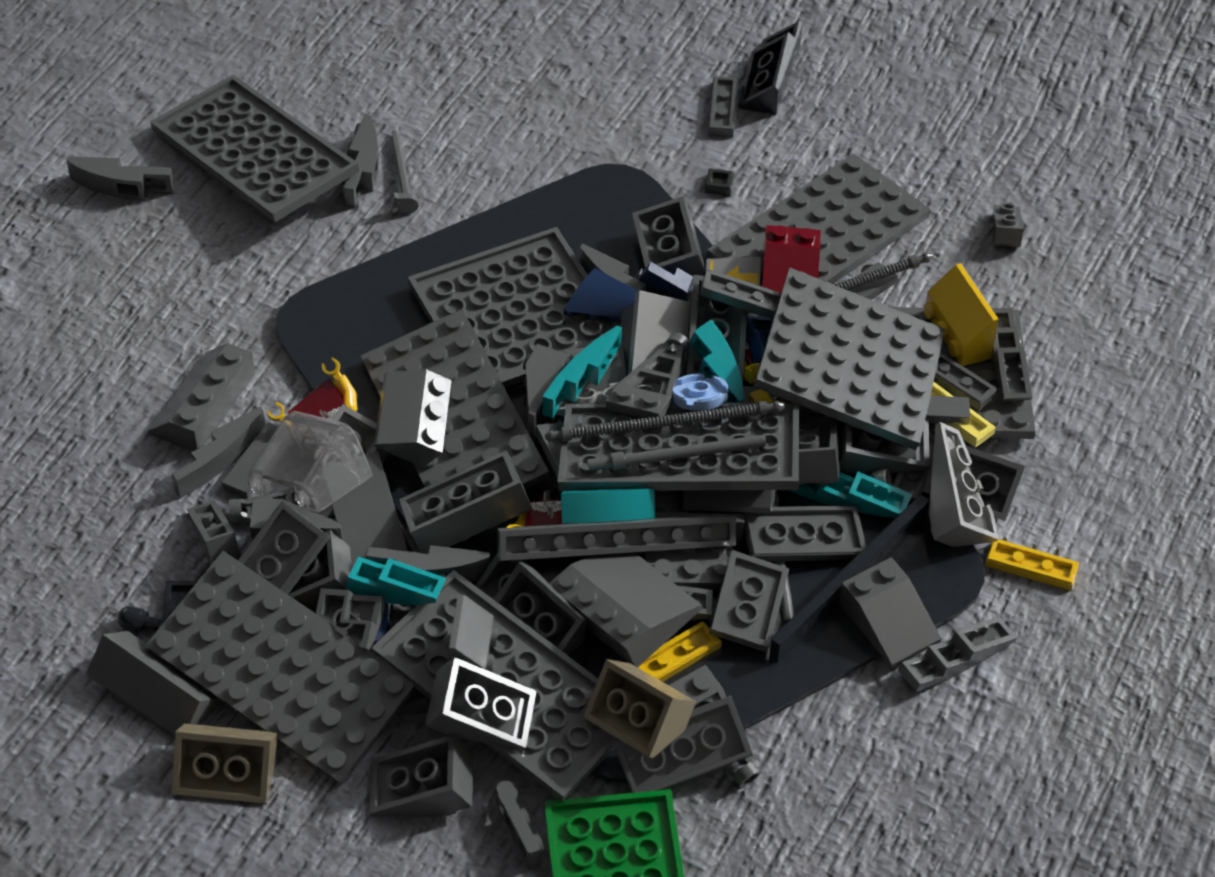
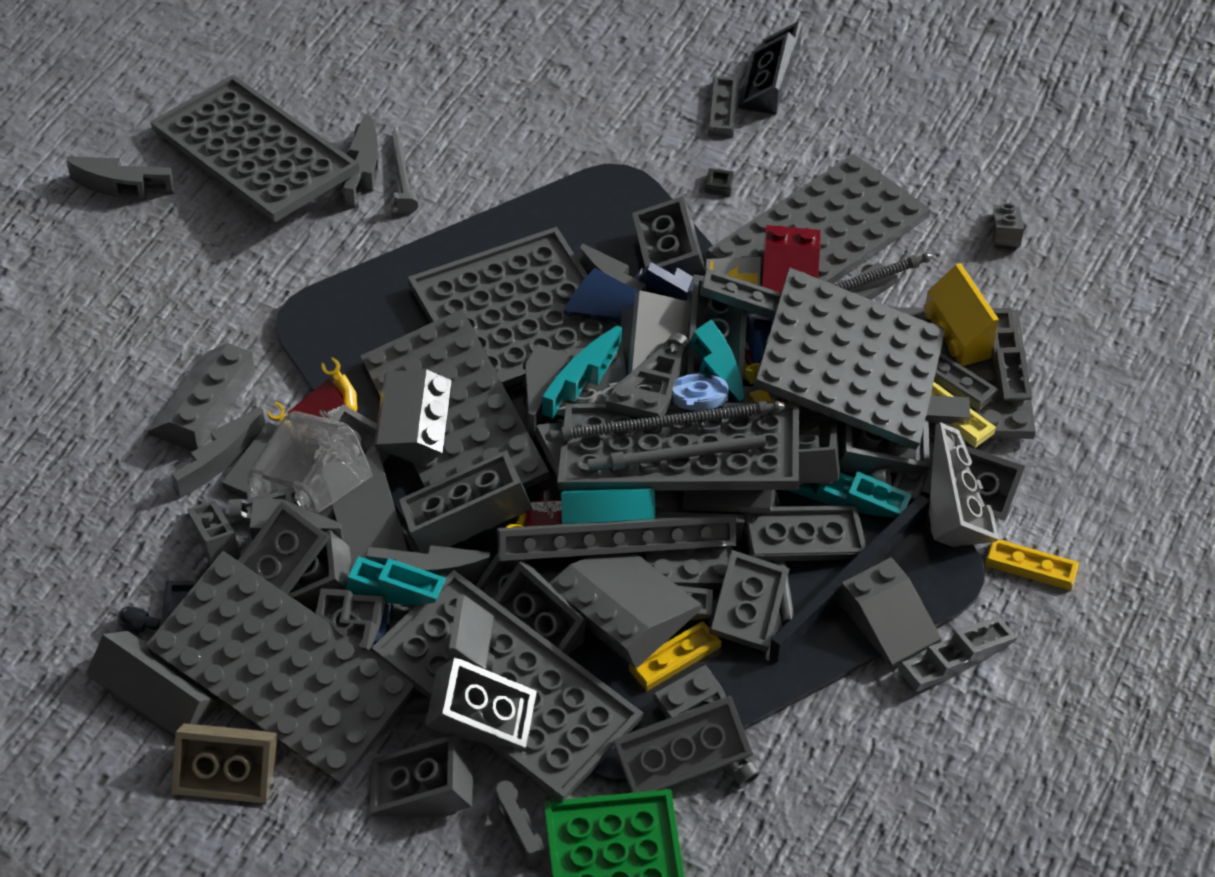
(638, 708): dark tan slope -> none

